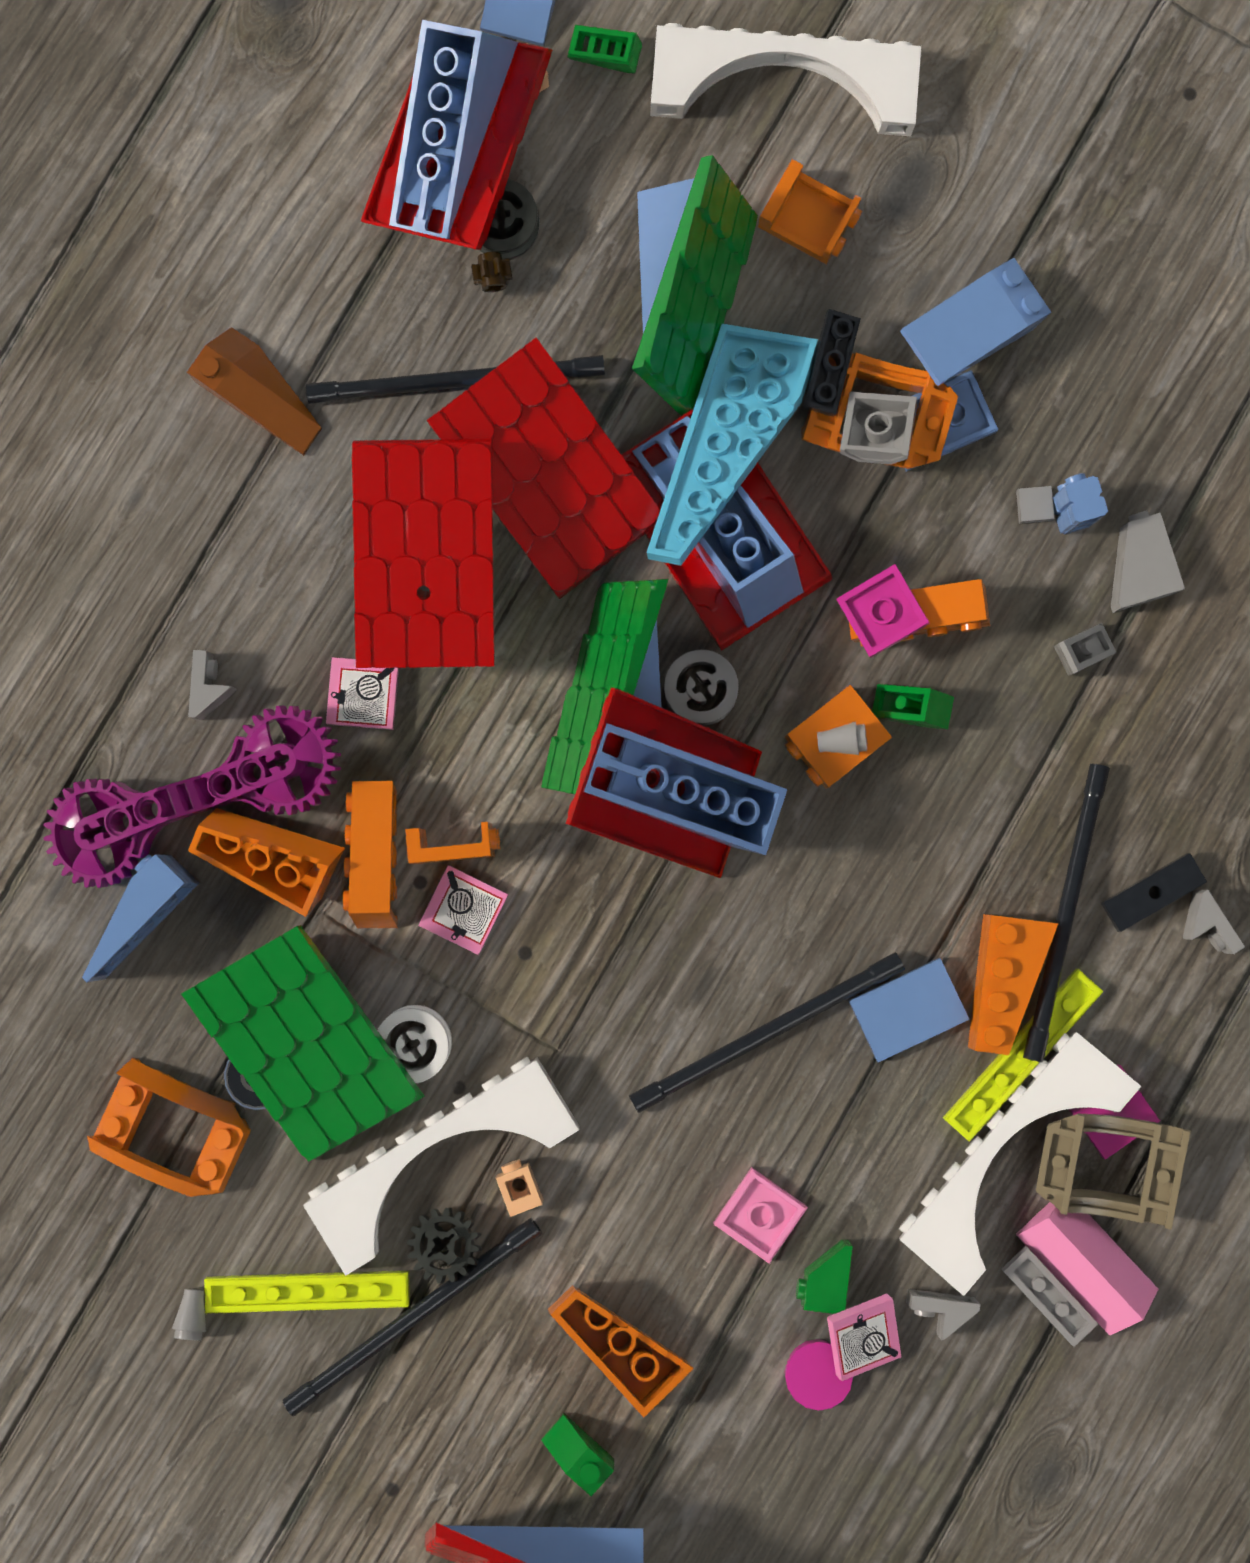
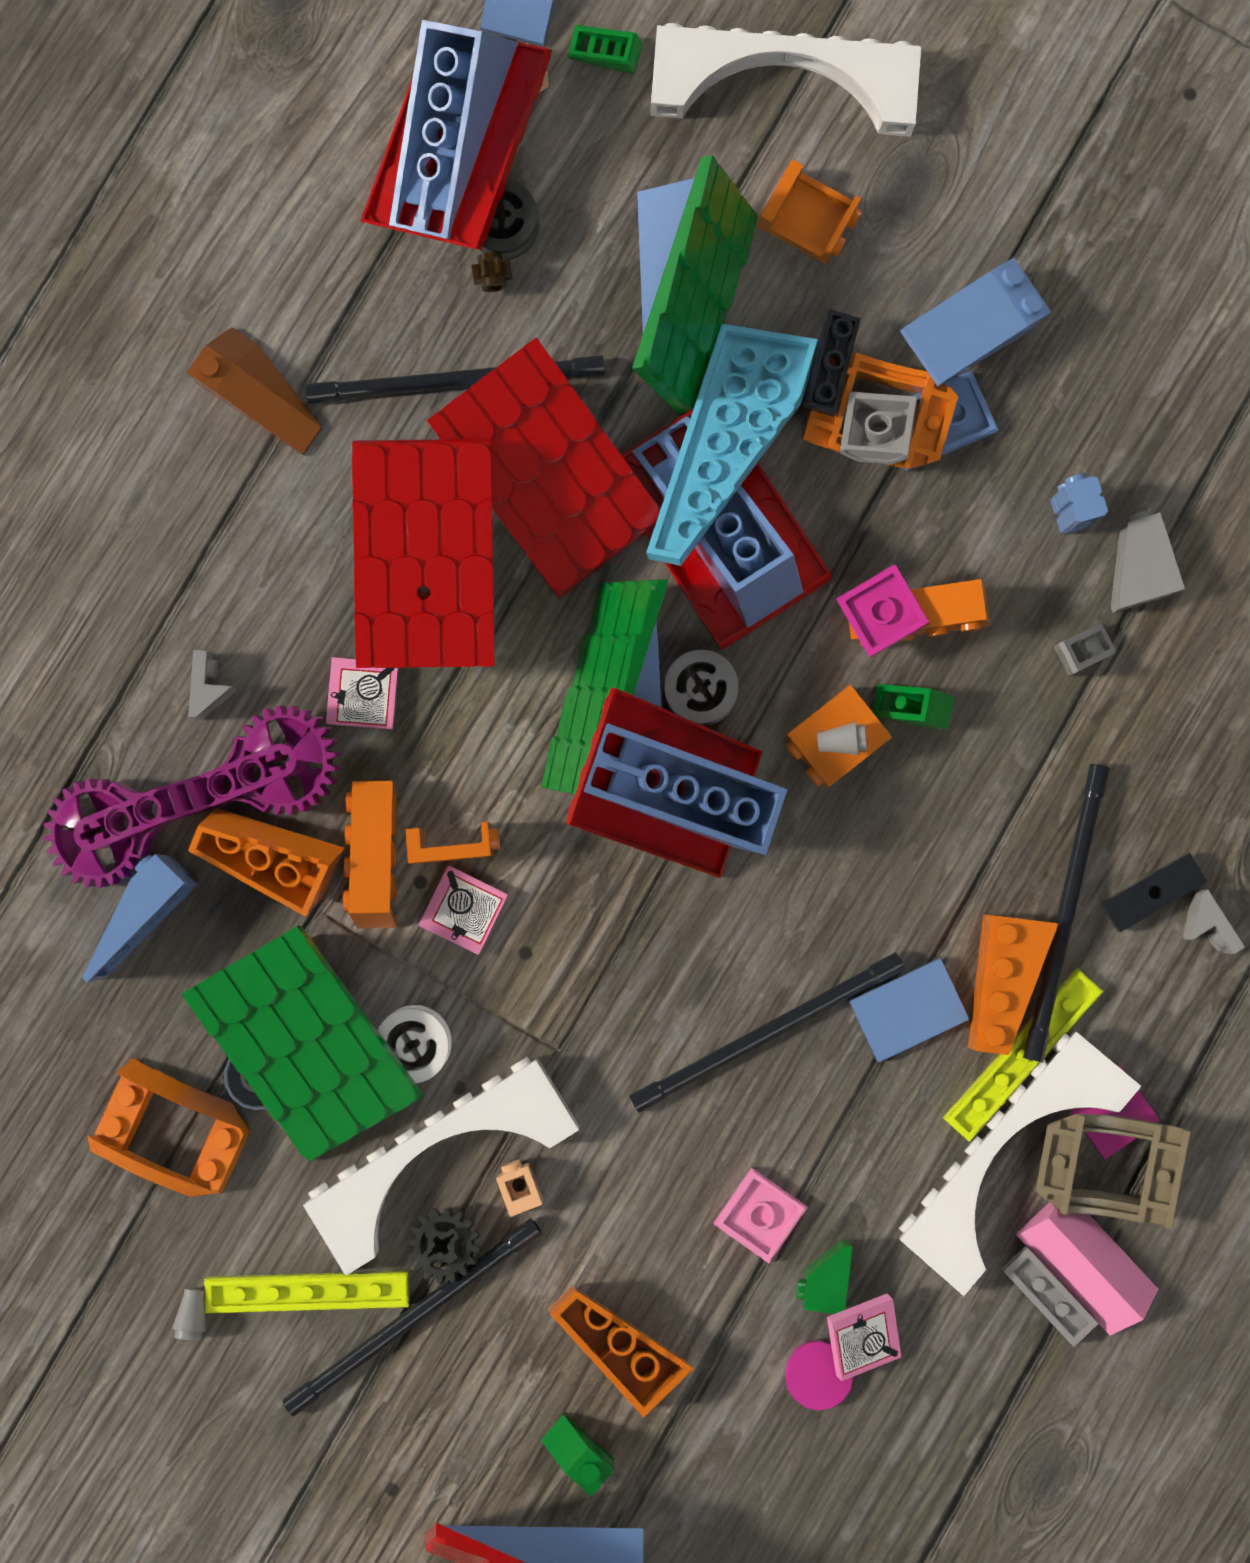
(951, 1309): light grey slope -> none
(1035, 504): light grey tile -> none

